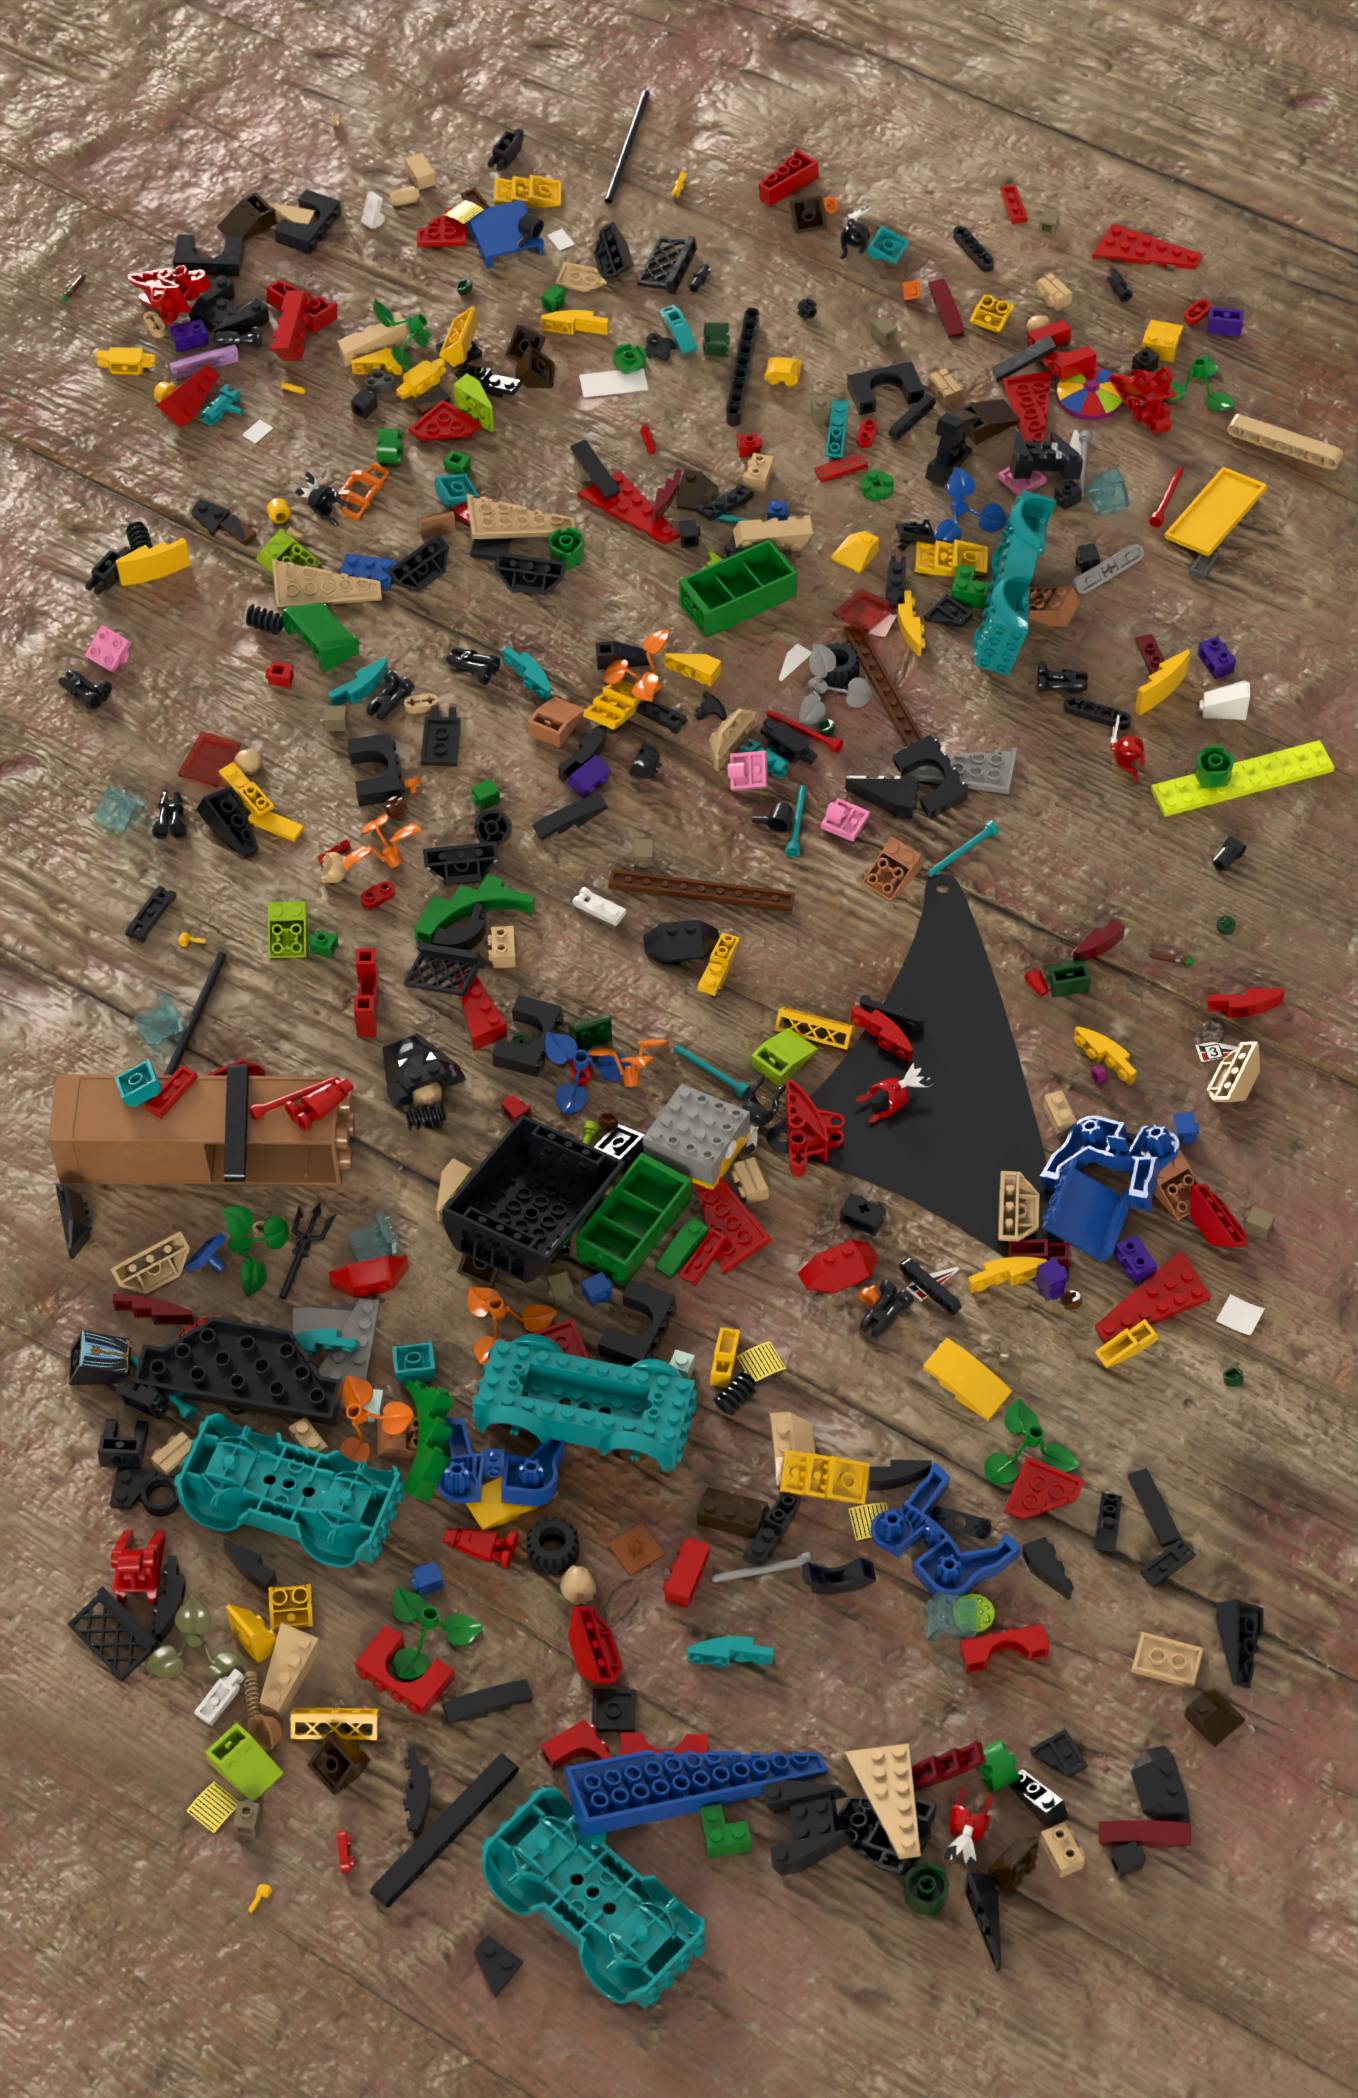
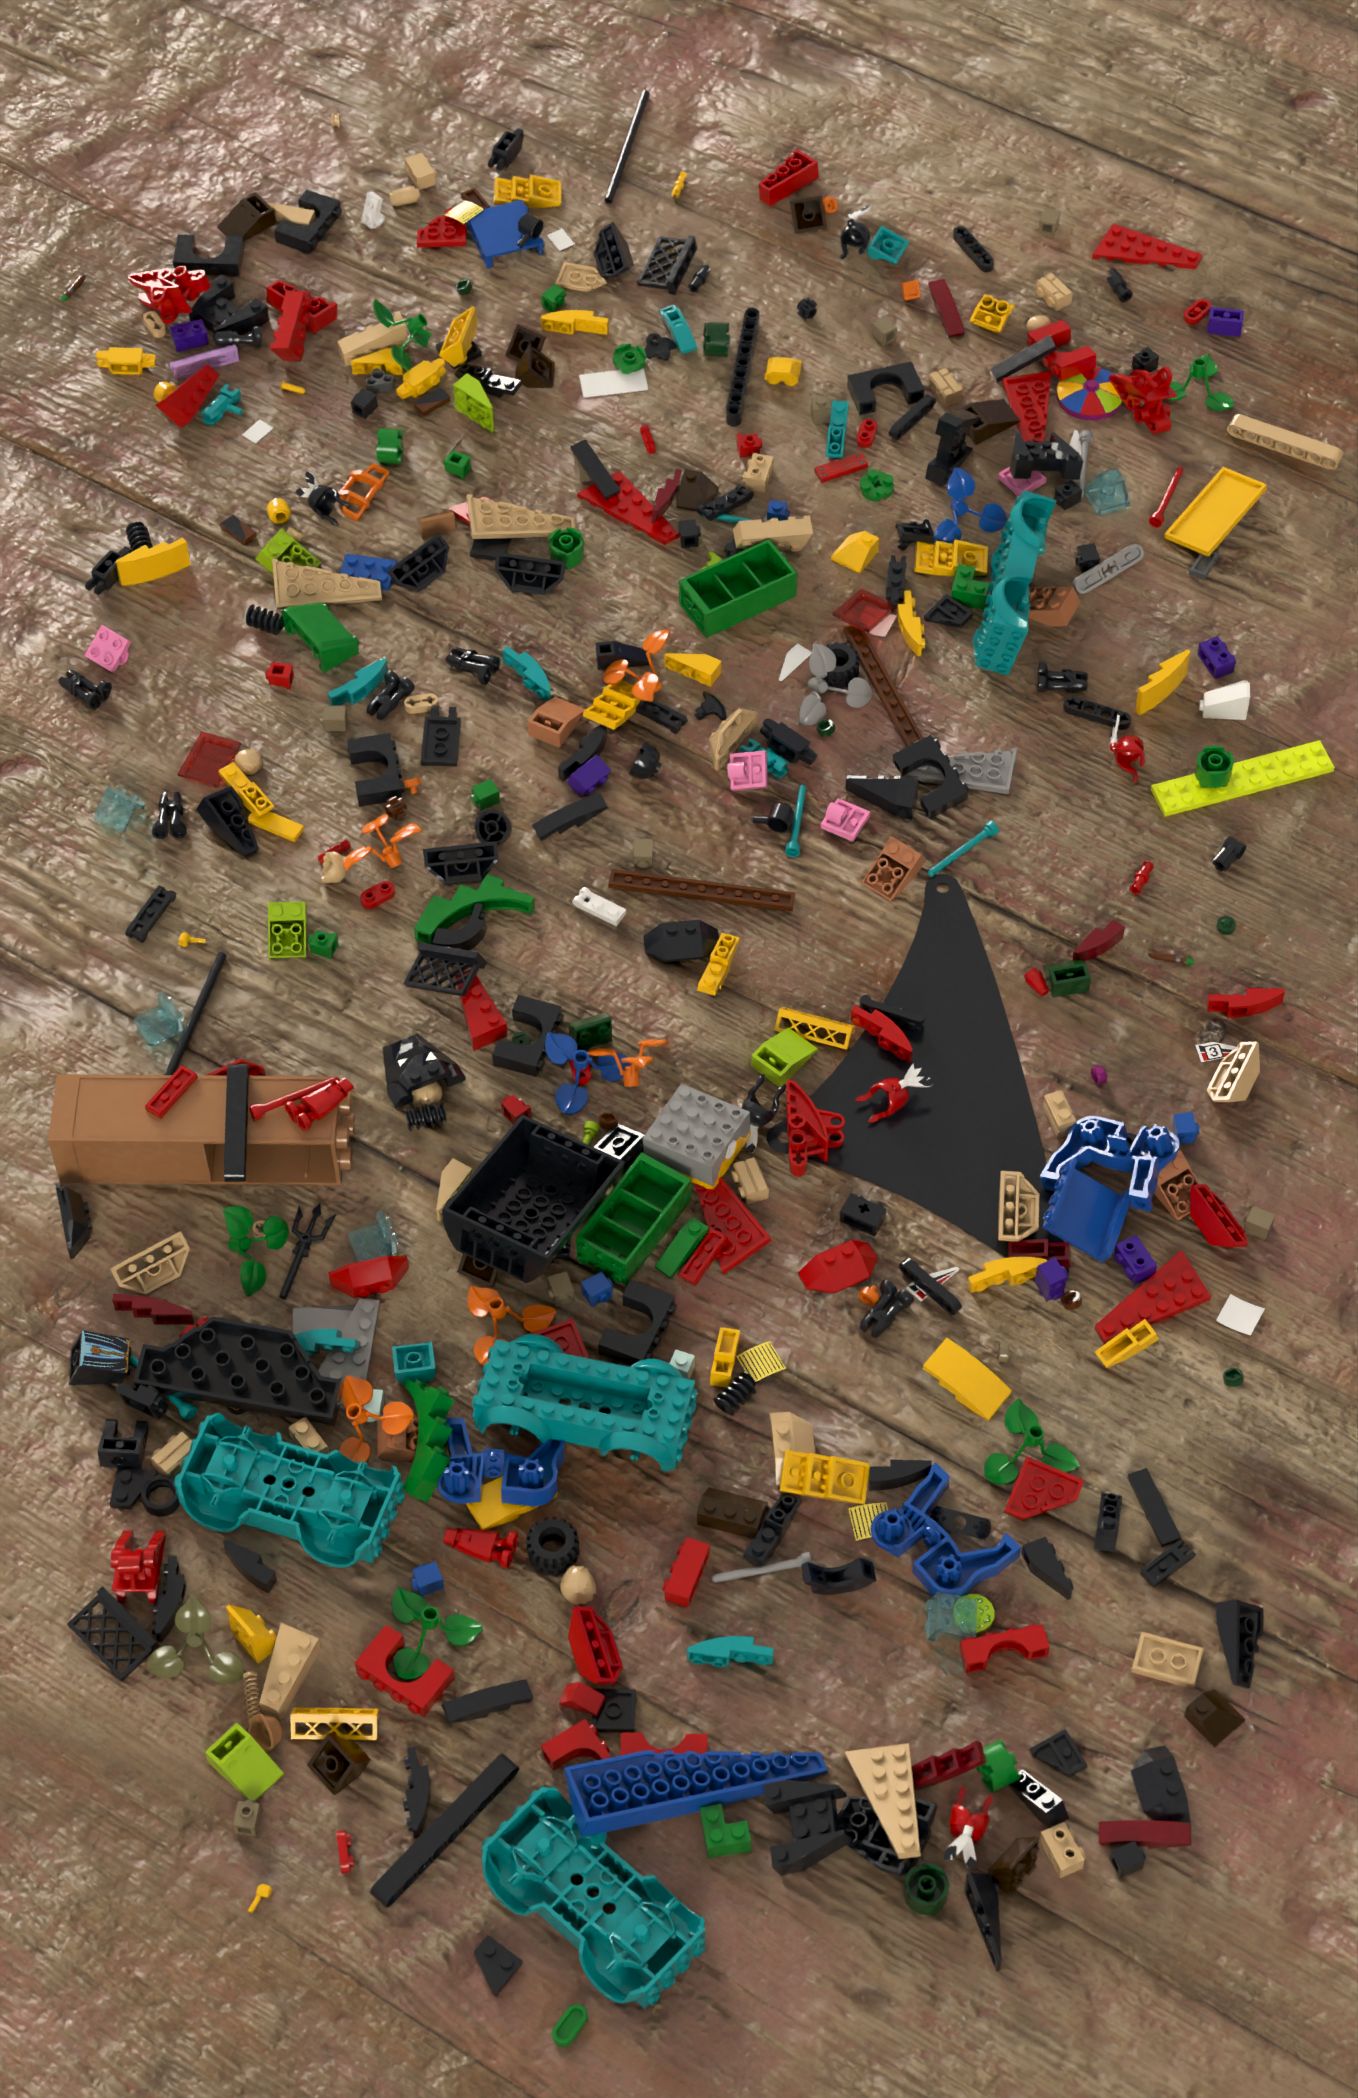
(138, 1084): teal slope -> none
(206, 1254): blue tile -> none
(210, 515): black wing -> none
(213, 1806): light yellow sticker -> none
(219, 1697): white hinge -> none
(290, 1606): yellow slope -> none
(367, 999): red arch -> none
(444, 423): red plate -> none
(454, 489): teal slope -> none
(502, 947): tan brick -> none
(569, 2025): none -> green tile
(582, 1698): none -> red slope
(636, 1549): dark orange piece -> none
(740, 1089): teal piece -> none
(835, 744): red piece -> none
(1013, 204): red tile -> none
(1104, 1049): yellow slope -> none
(1141, 877): none -> red pin
(1150, 652): dark red plate -> none
(1163, 339): yellow slope -> none

